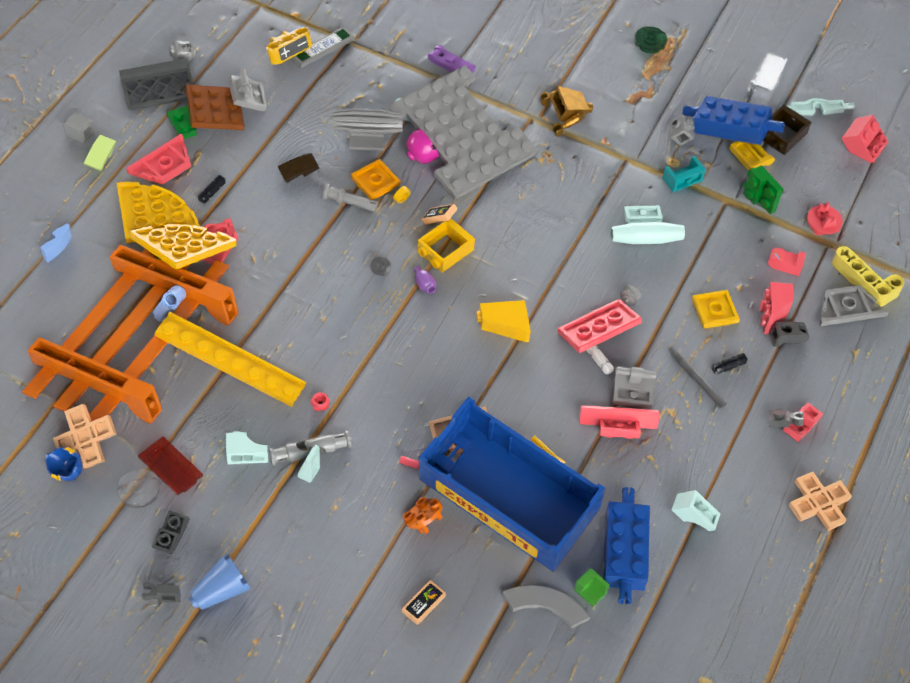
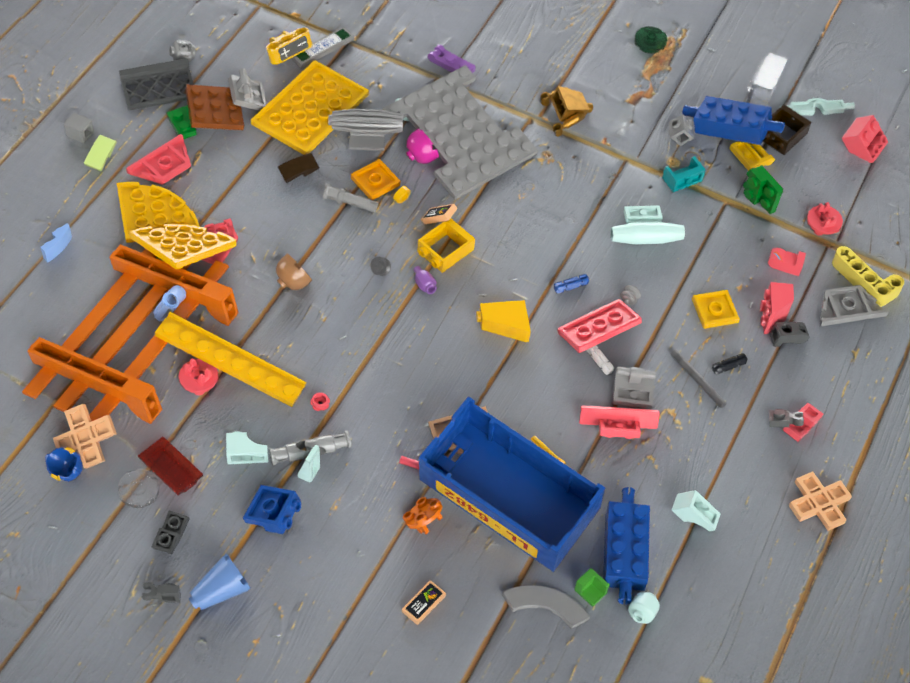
(204, 381): none -> coral plate
(211, 189): black axle -> none
(273, 509): none -> blue plate
(291, 274): none -> medium nougat cylinder
(303, 107): none -> yellow plate
(571, 283): none -> axle
(644, 607): none -> light aqua head

